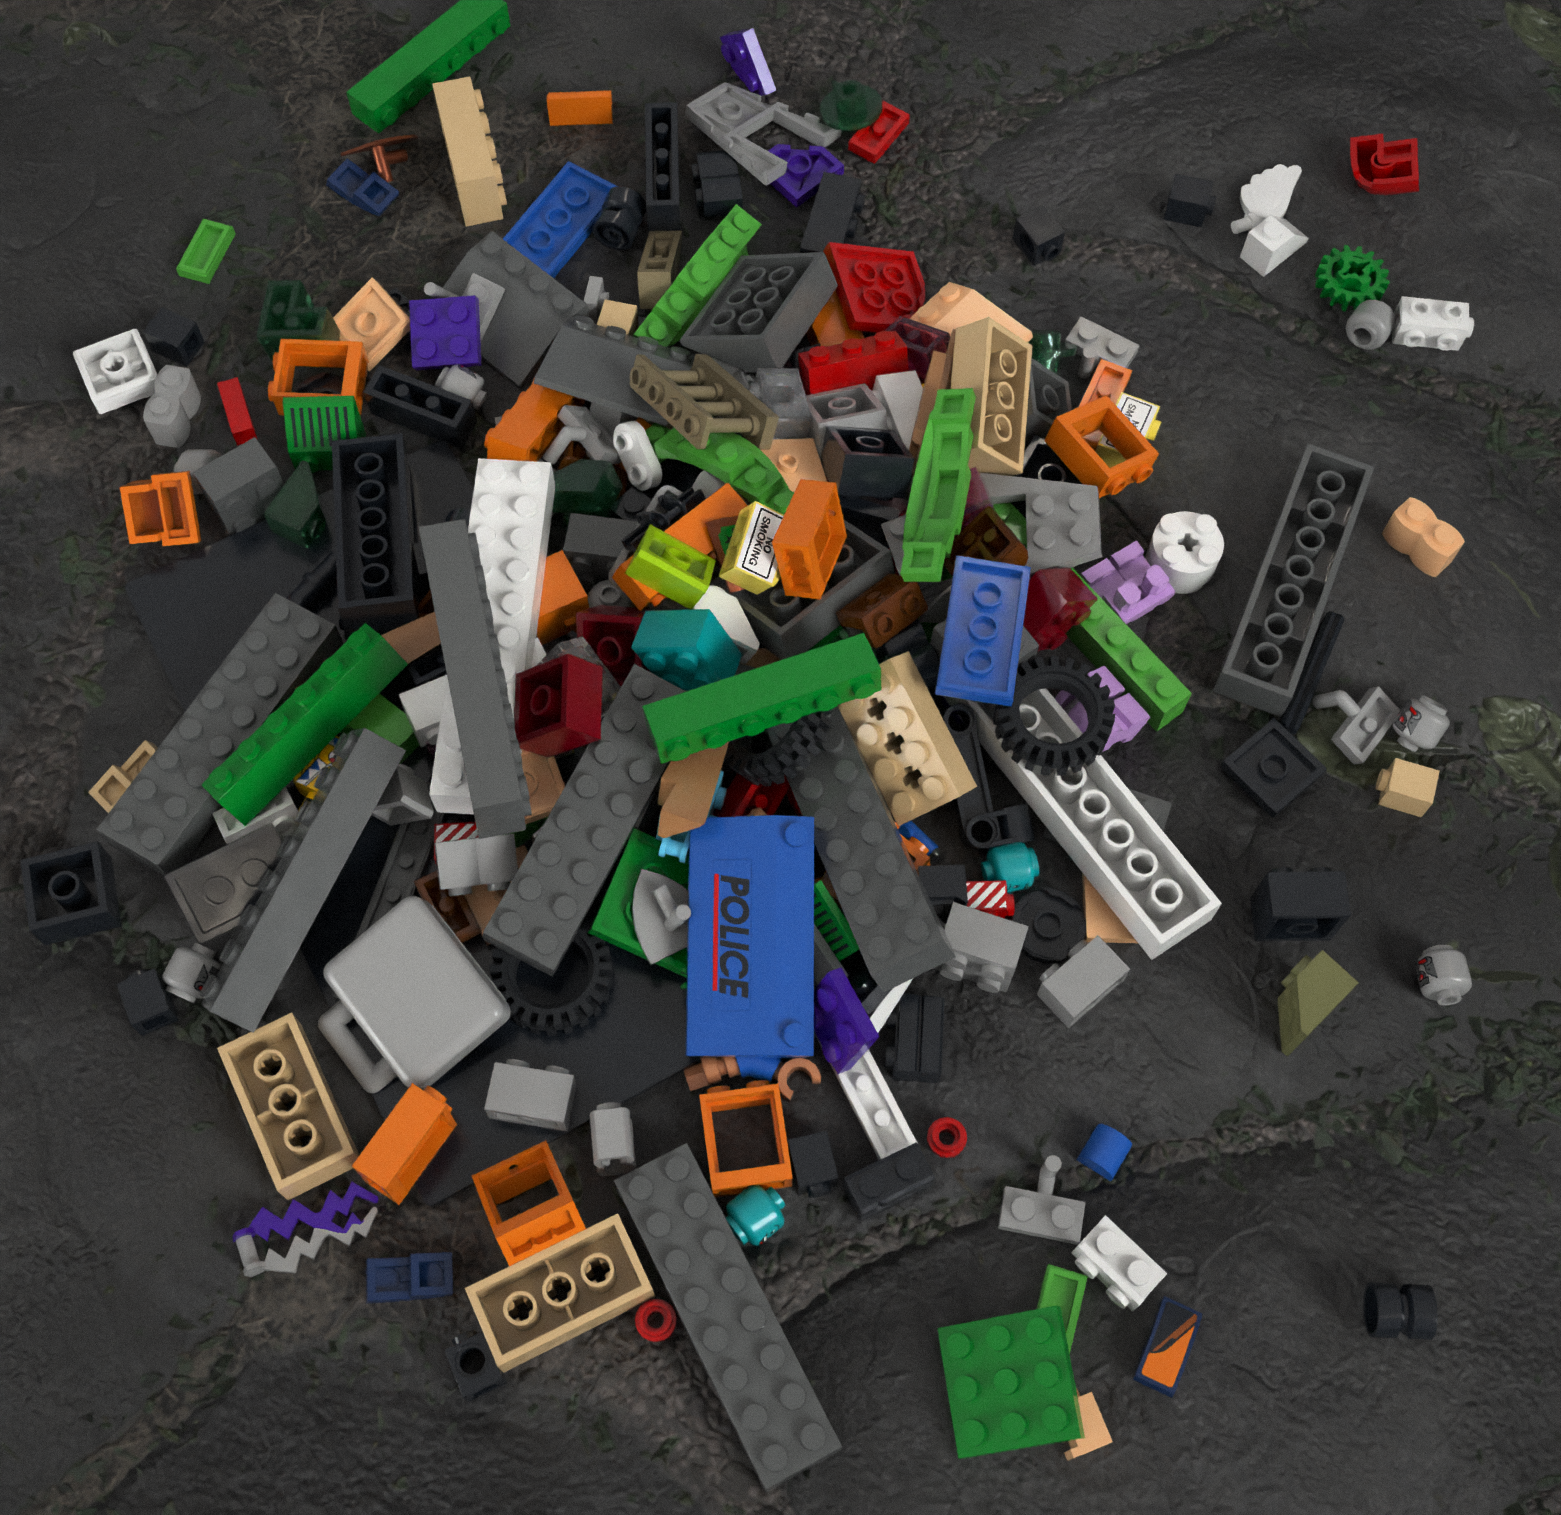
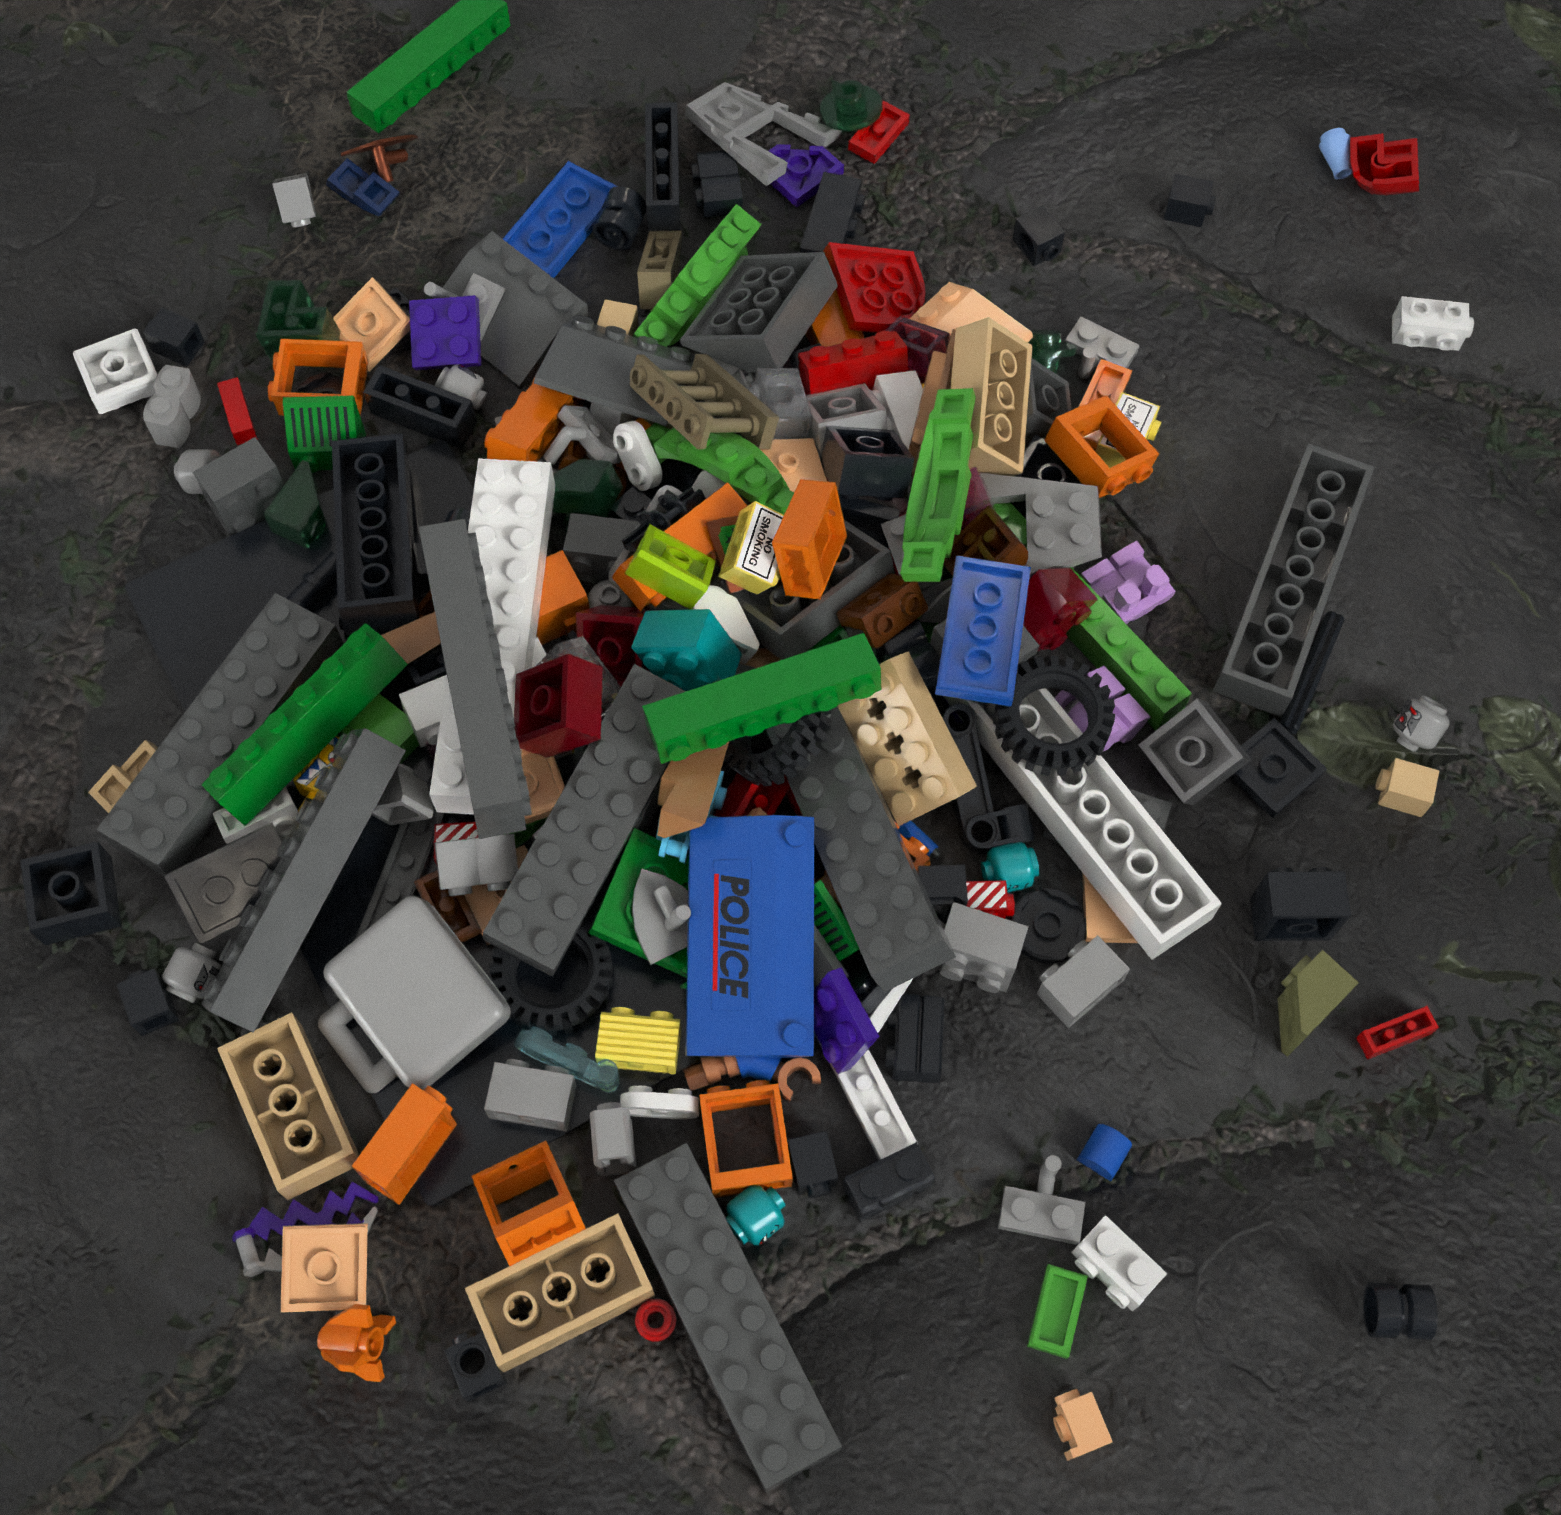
(161, 509): orange plate -> none
(205, 251): bright green tile -> none
(295, 199): none -> light grey slope
(323, 1267): none -> light nougat plate
(355, 1341): none -> orange brick
(409, 1277): dark blue slope -> none
(470, 151): tan brick -> none
(539, 1046): none -> clear light blue plate
(580, 108): orange panel -> none
(595, 297): light grey plate -> none
(639, 1041): none -> light yellow brick
(672, 1105): none -> white plate
(747, 60): dark purple plate -> none
(951, 1126): red plate -> none
(1010, 1382): green plate -> none
(1167, 1347): slope -> none
(1186, 549): white brick -> none
(1194, 752): none -> flat silver brick
(1266, 196): white animal -> none
(1271, 244): white slope -> none
(1336, 151): none -> light blue cone
(1351, 277): green gear -> none
(1365, 721): light grey plate -> none
(1370, 324): light grey head -> none
(1397, 1032): none -> red piece
(1423, 537): light nougat brick -> none
(1443, 974): light grey head -> none

